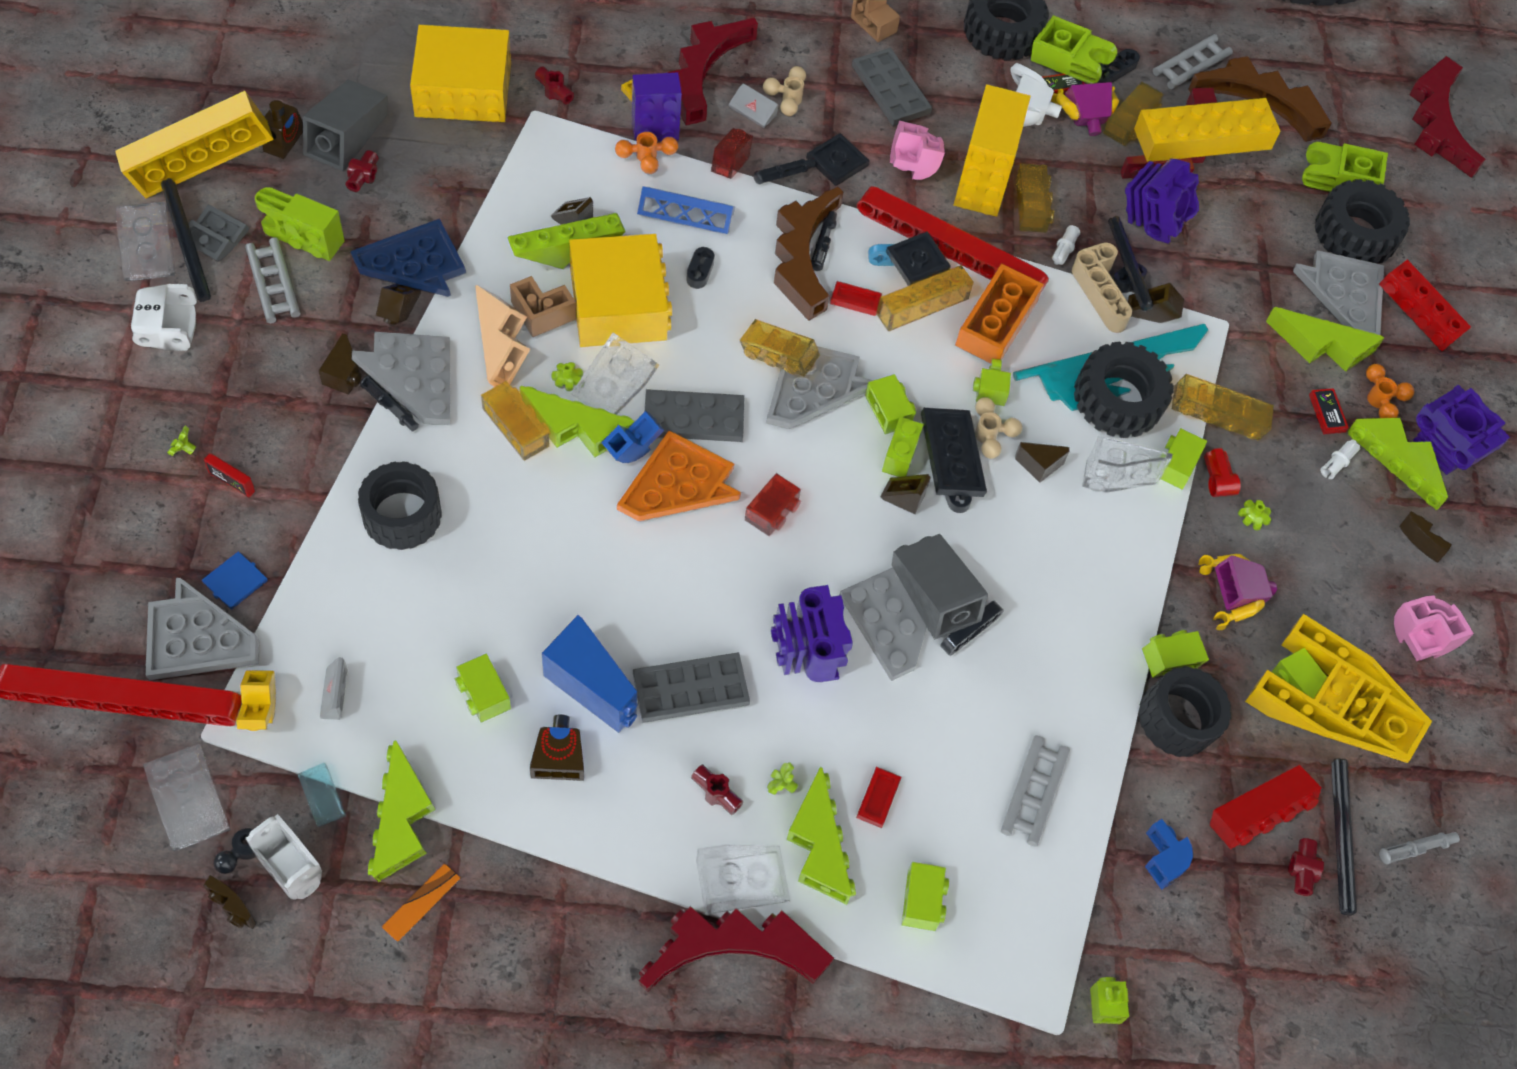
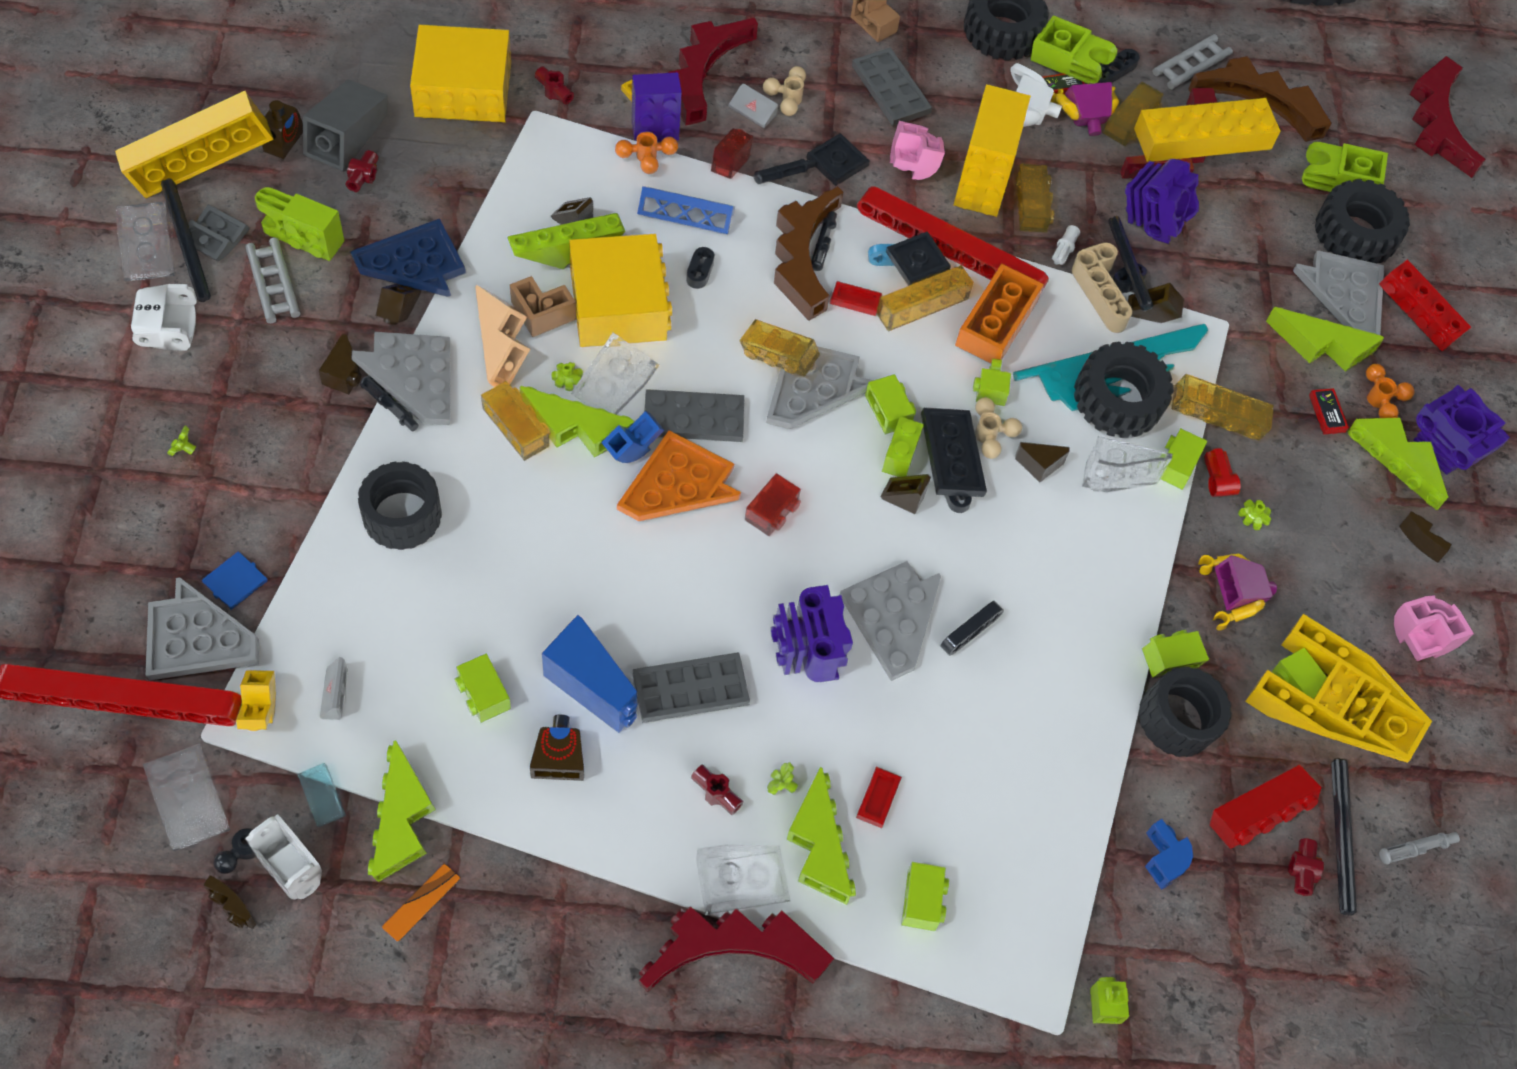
(229, 475): red tile -> none
(939, 585): dark grey slope -> none
(1020, 796): light grey bar -> none
(1340, 459): white axle -> none

